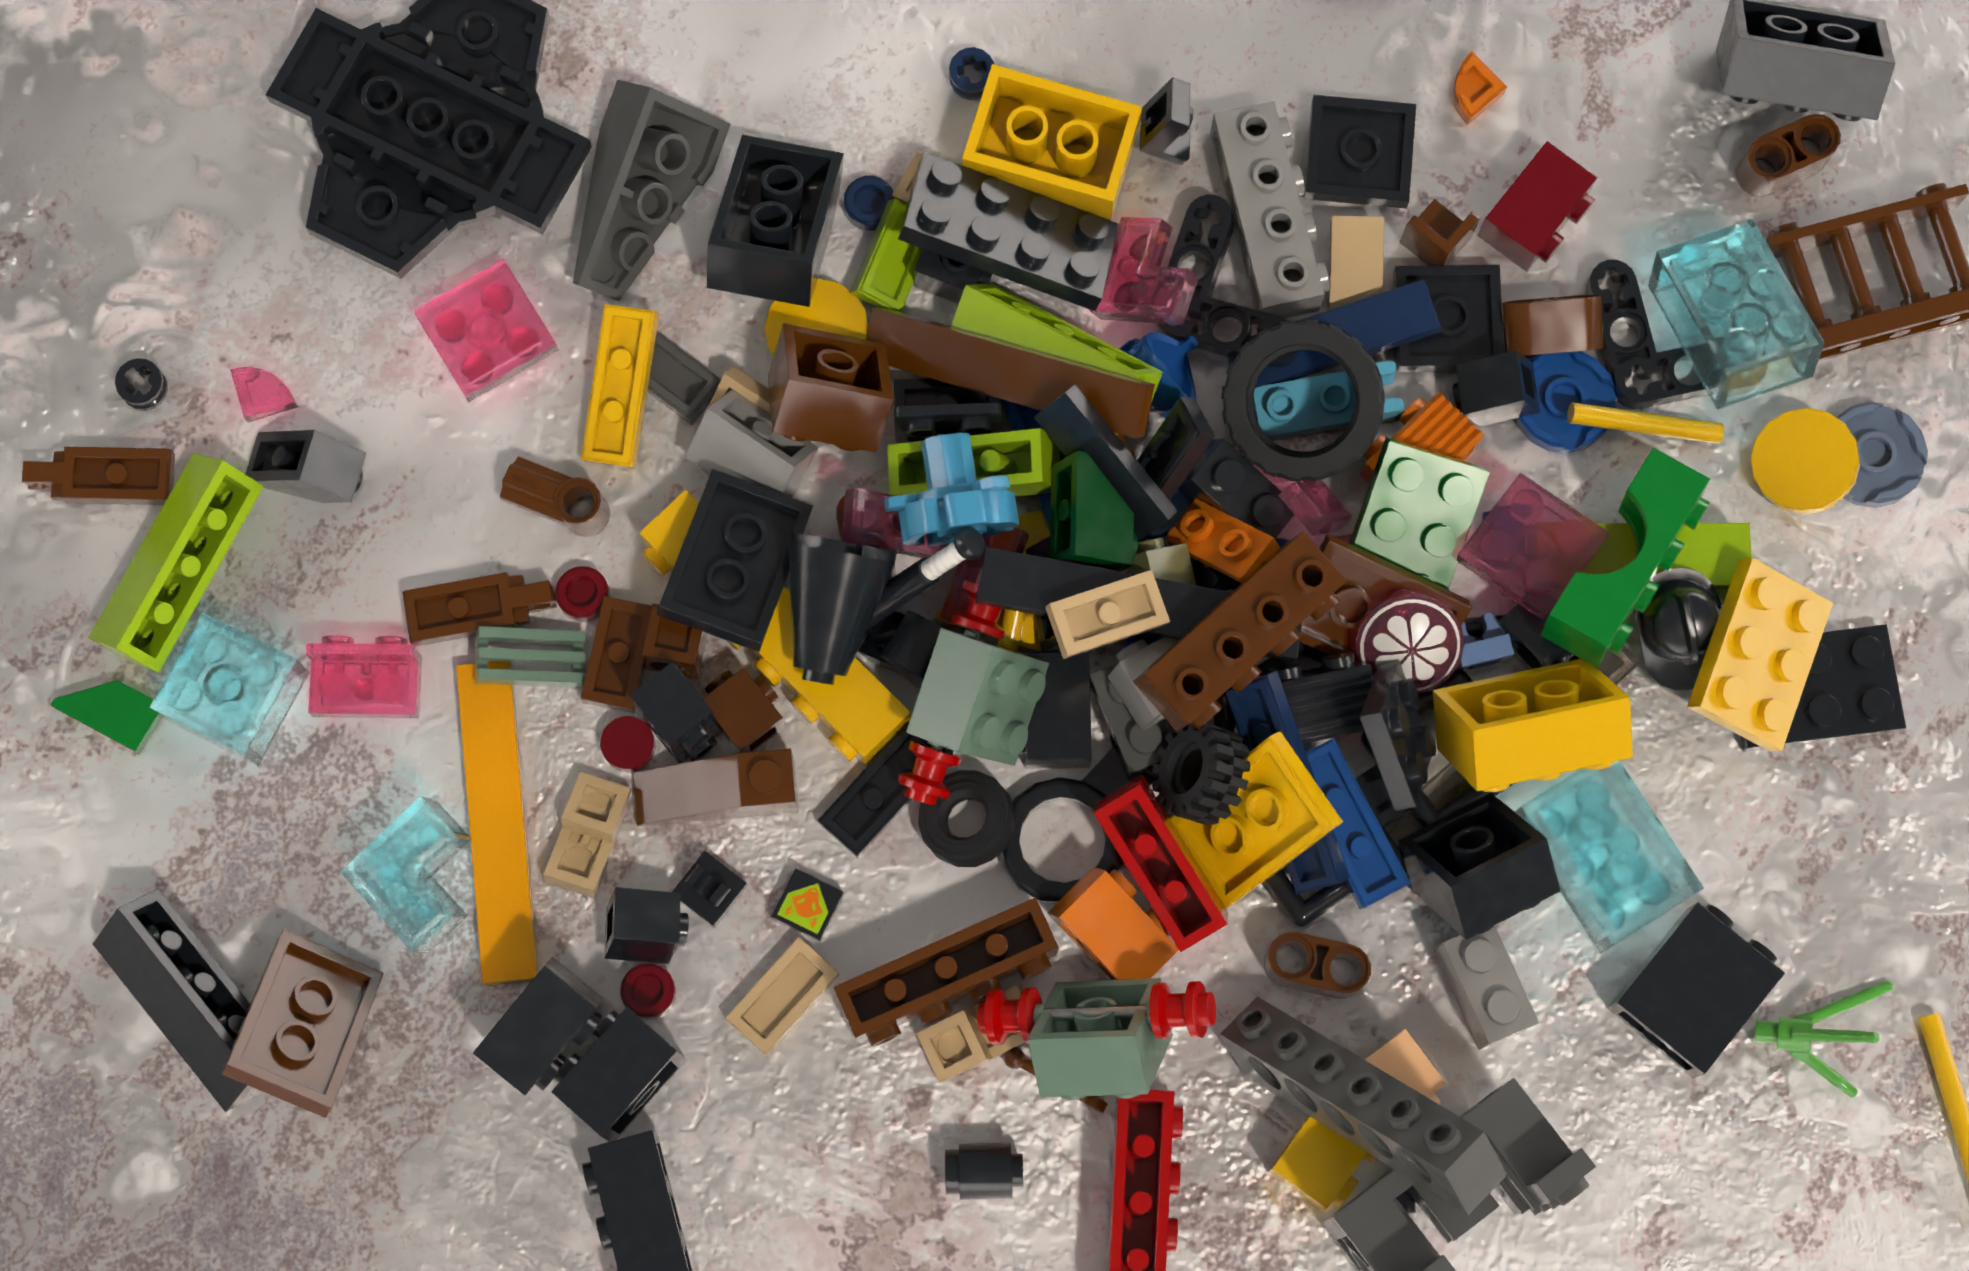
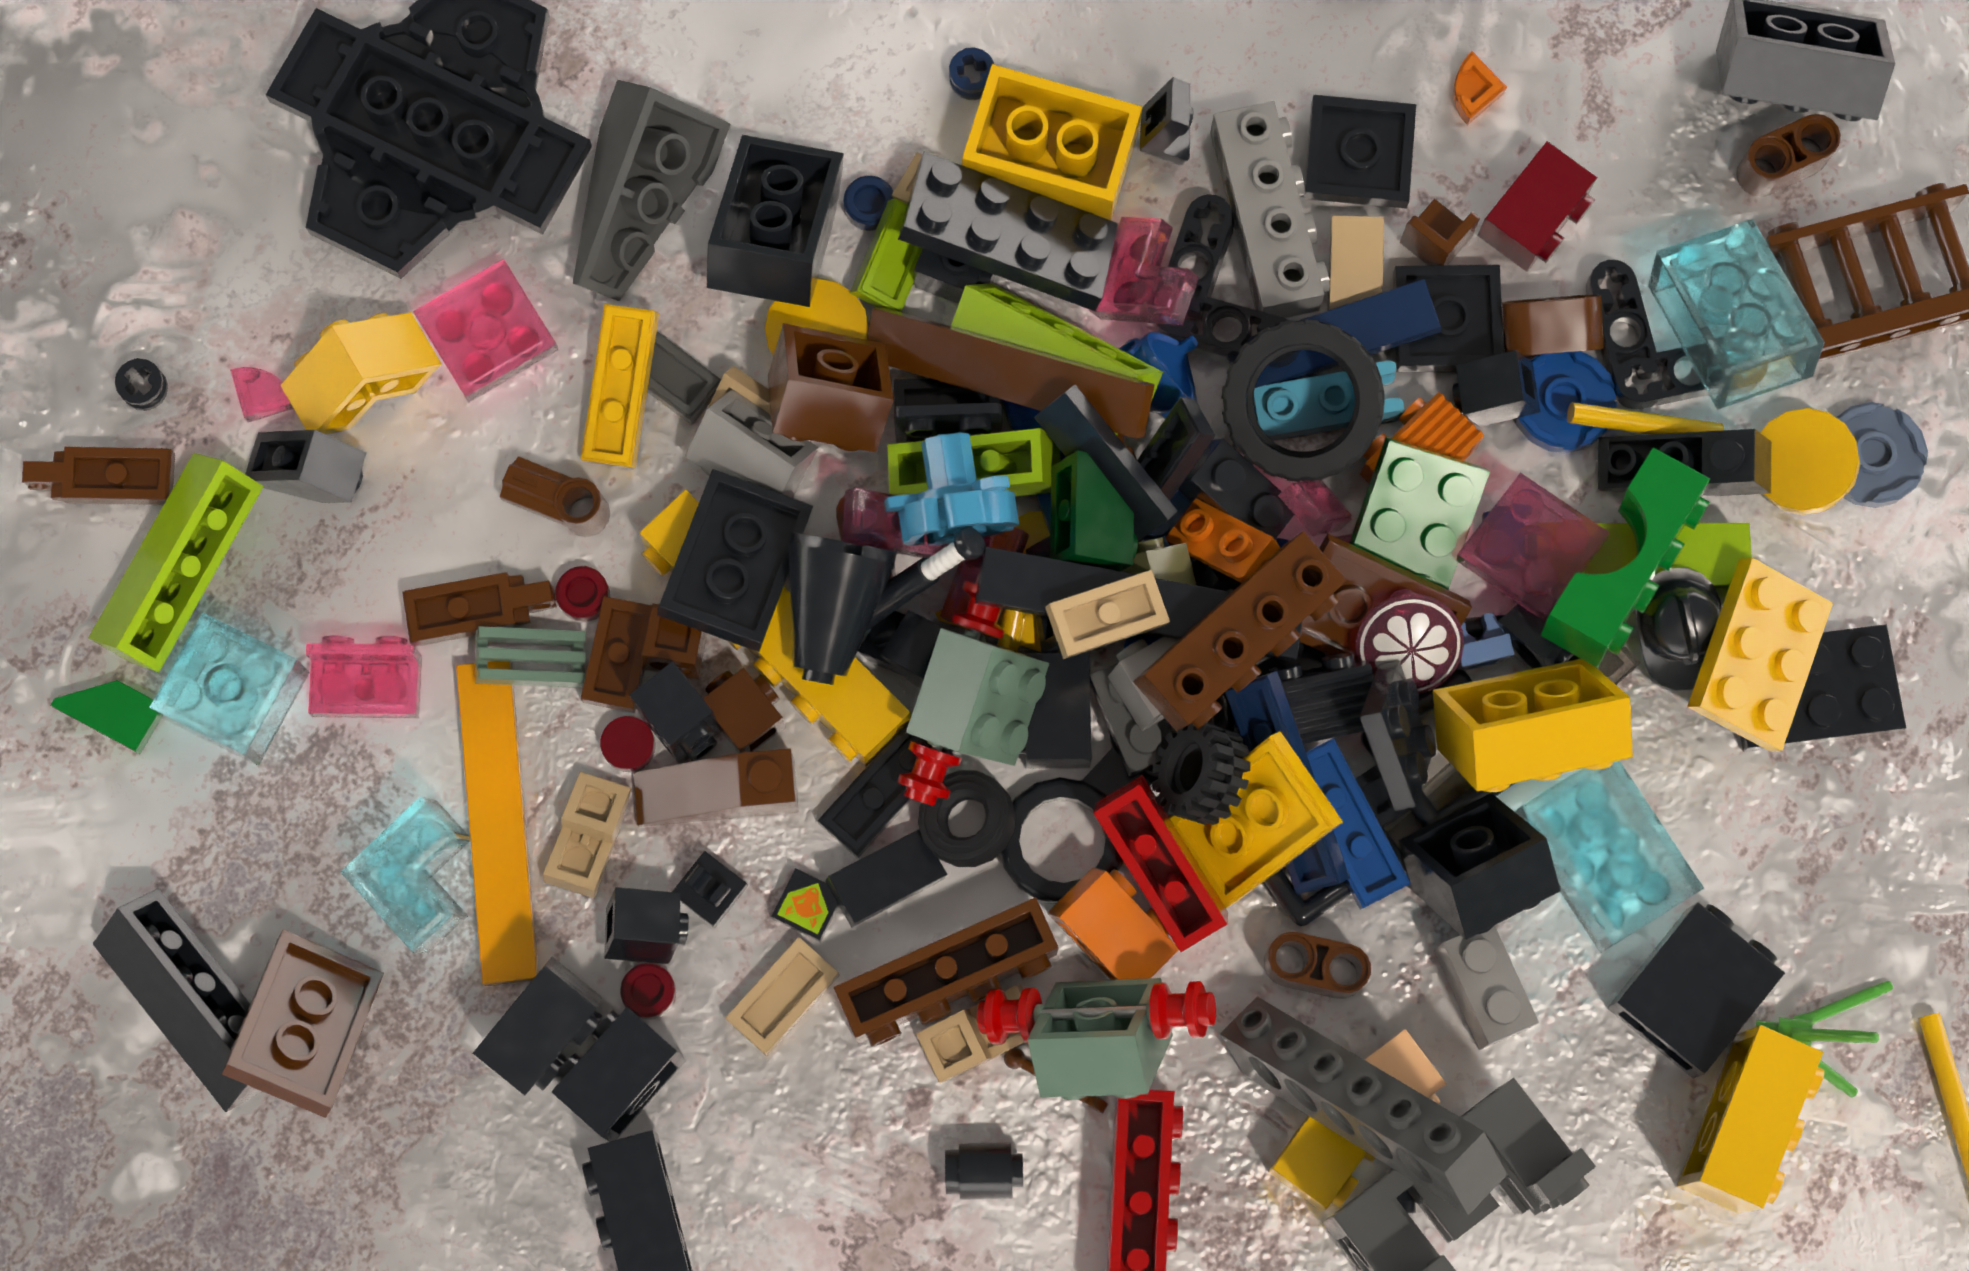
(357, 367): none -> yellow brick
(885, 878): none -> black tile
(1732, 459): none -> black slope
(1752, 1120): none -> yellow brick

